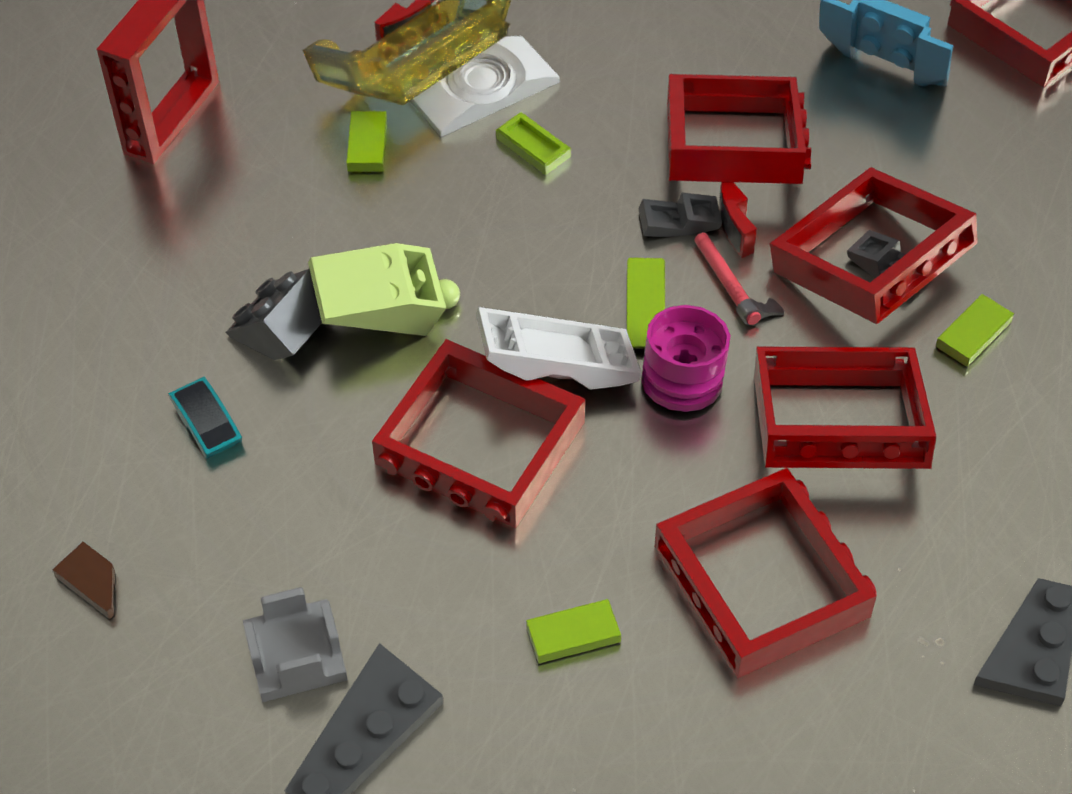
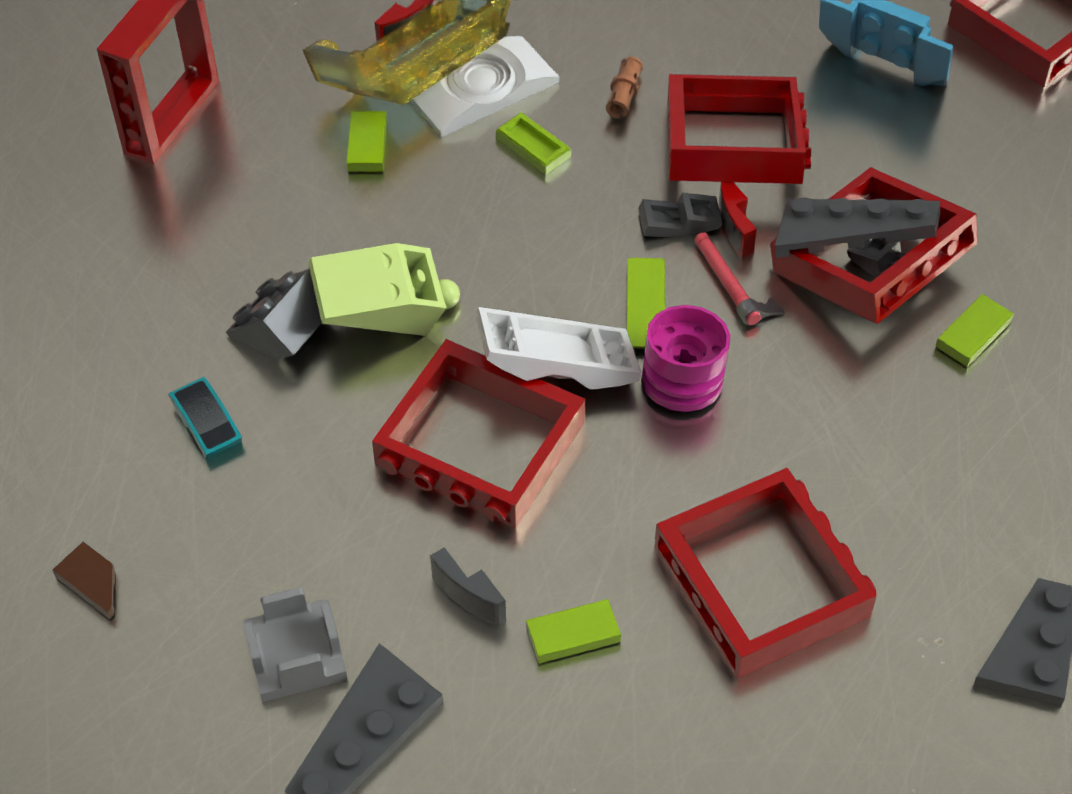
(472, 593): none -> dark grey slope
(624, 87): none -> nougat pin
(844, 444): red window -> none
(856, 222): none -> dark grey wing

